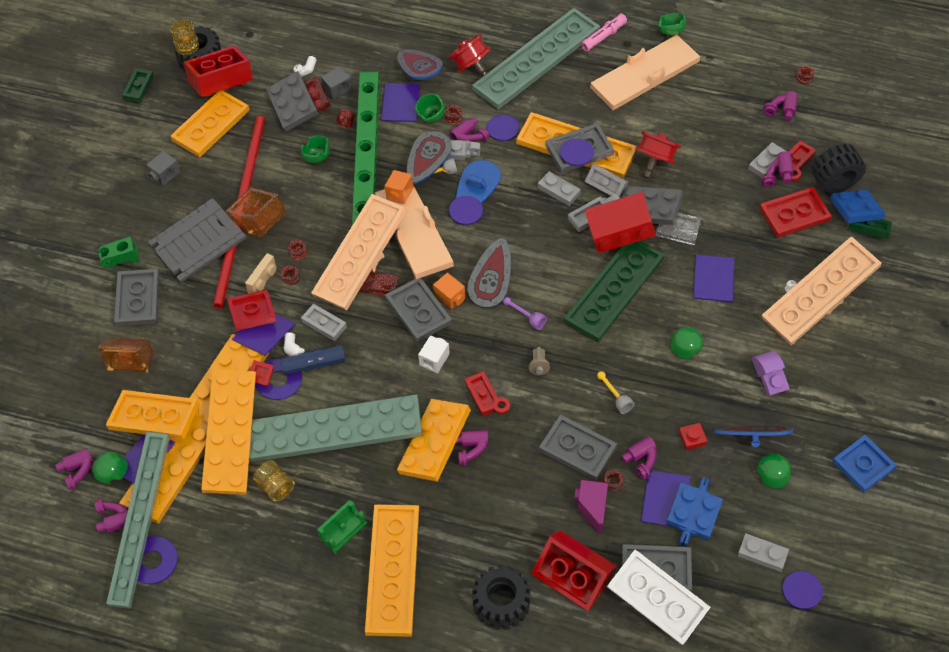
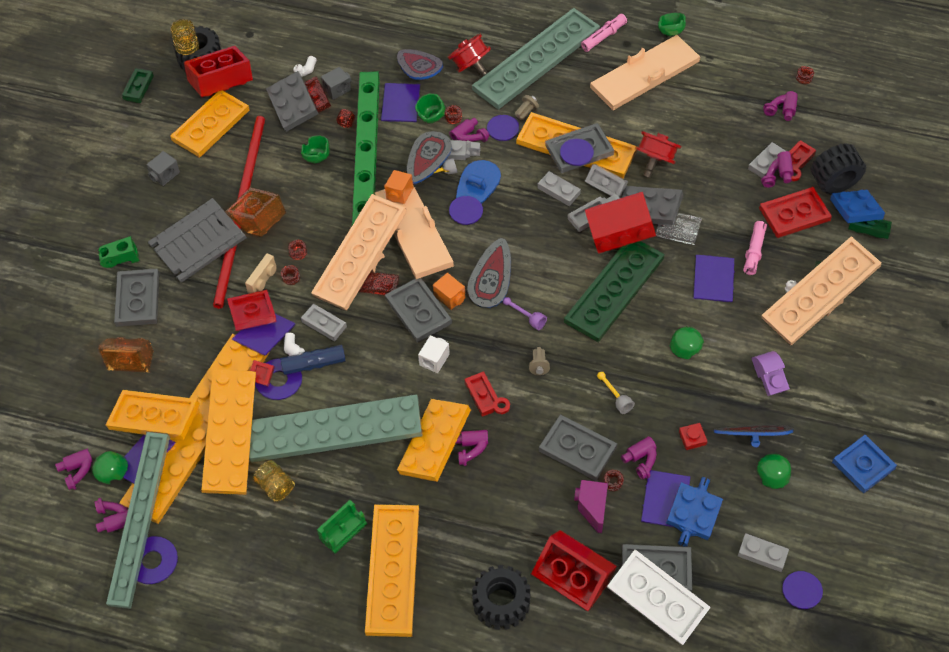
(529, 103): none -> dark tan piece
(754, 254): none -> bright pink pin

